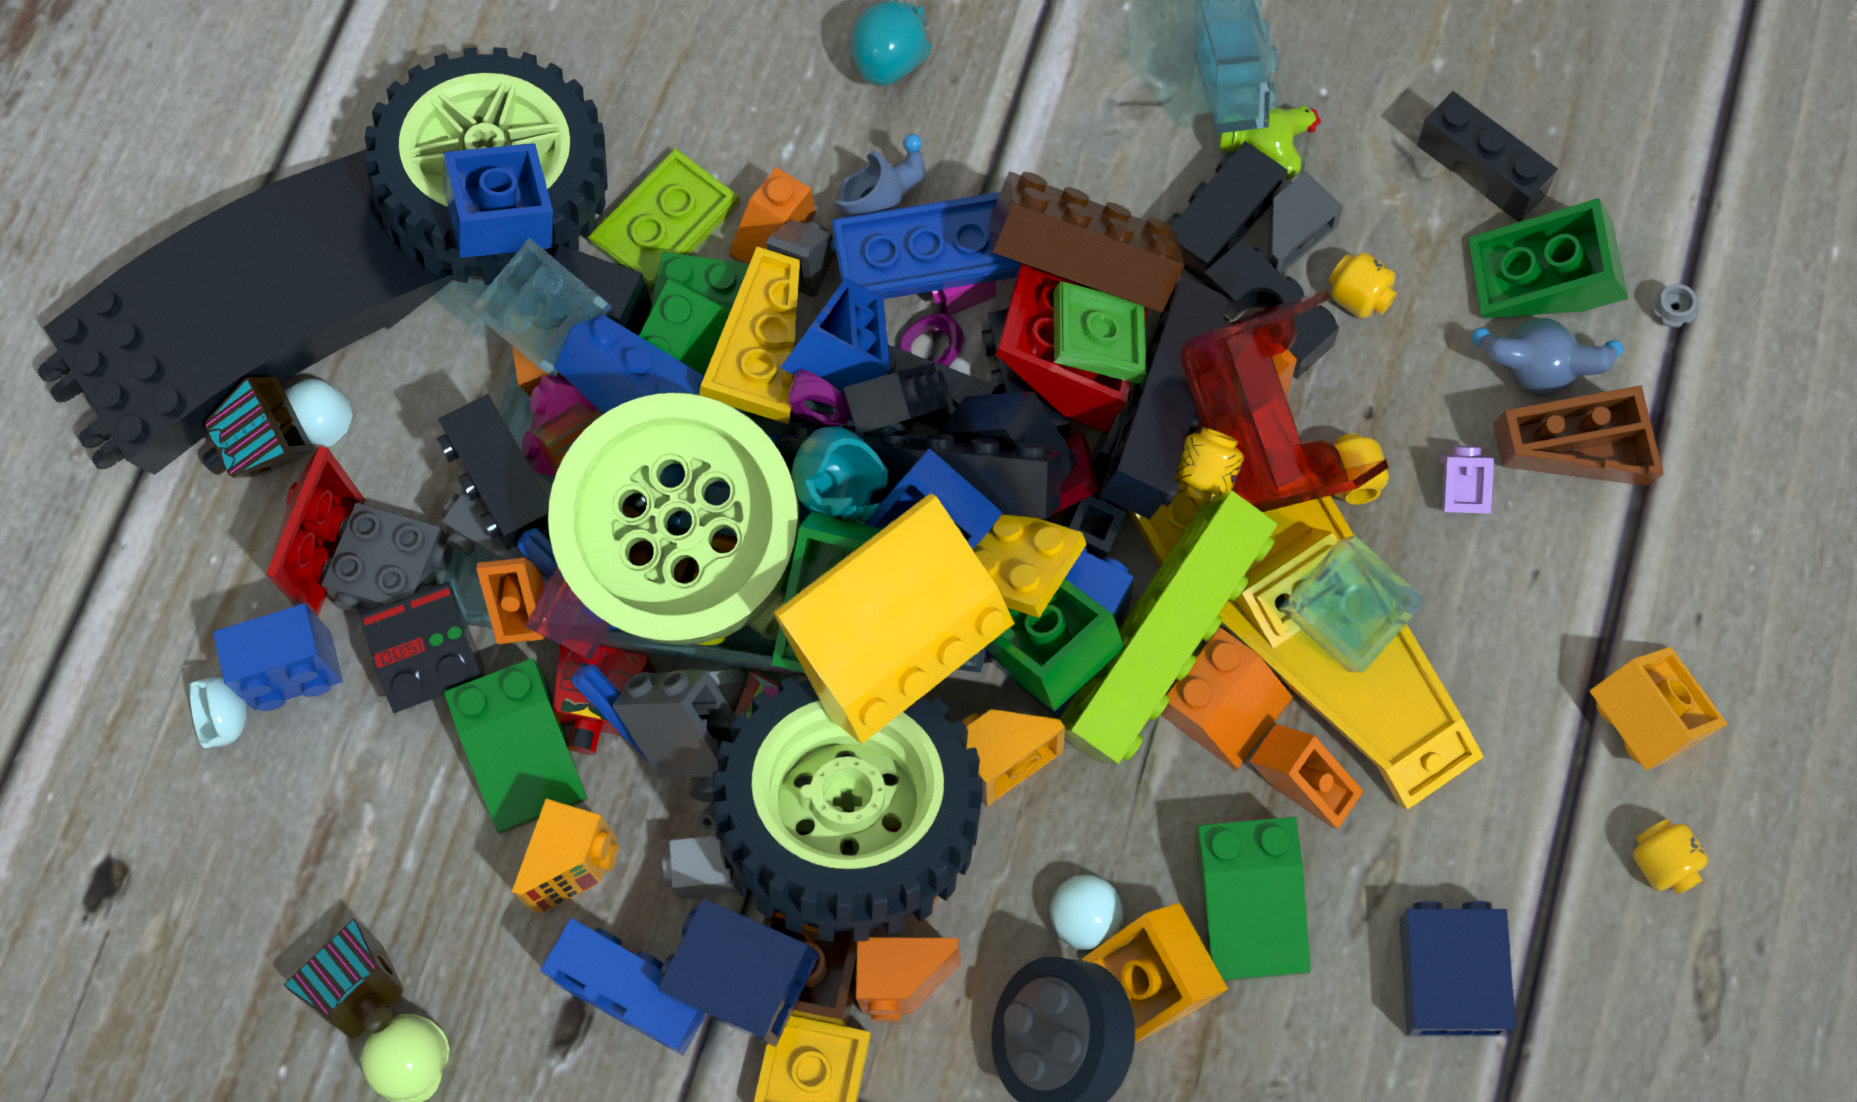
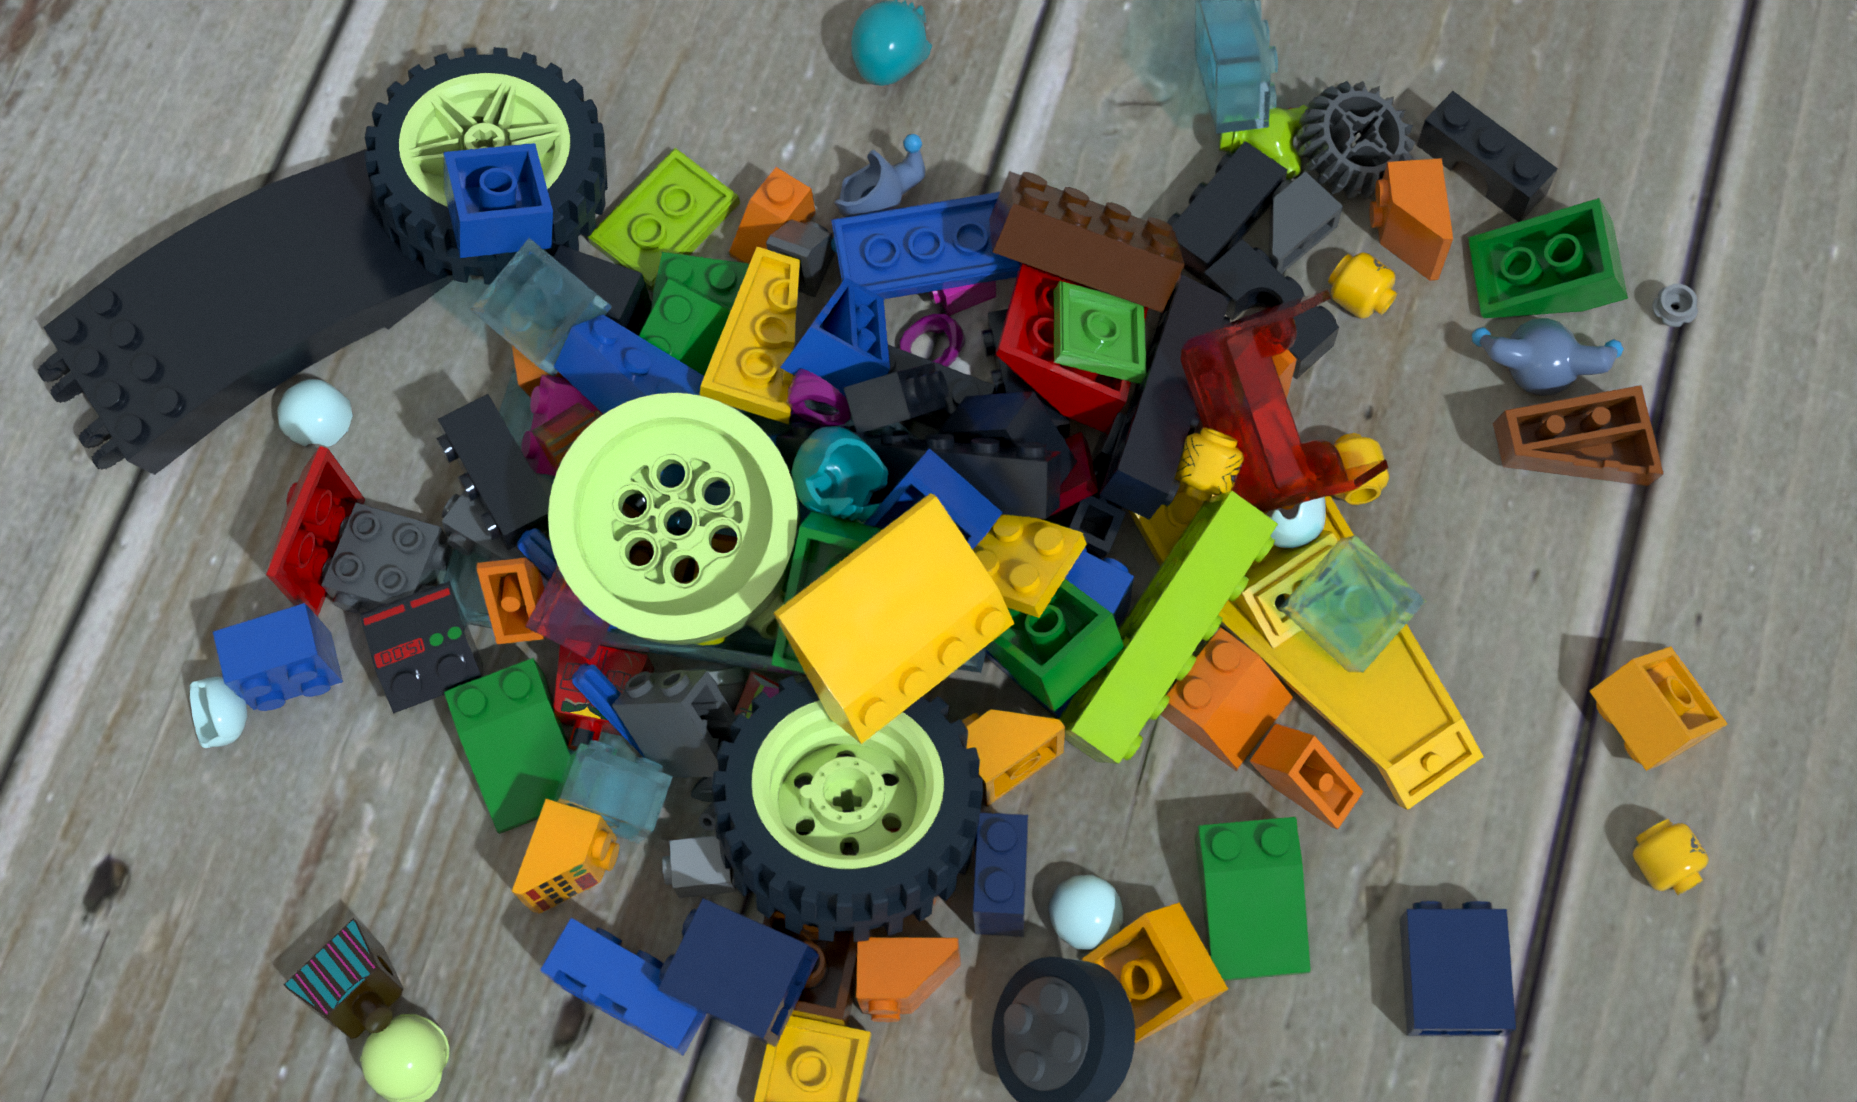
(255, 431): dark brown torso -> none
(617, 789): none -> clear light blue brick
(1000, 874): none -> dark blue brick
(1299, 524): none -> light aqua hair
(1331, 127): none -> dark grey gear
(1414, 214): none -> orange slope
(1467, 481): lavender bracket -> none

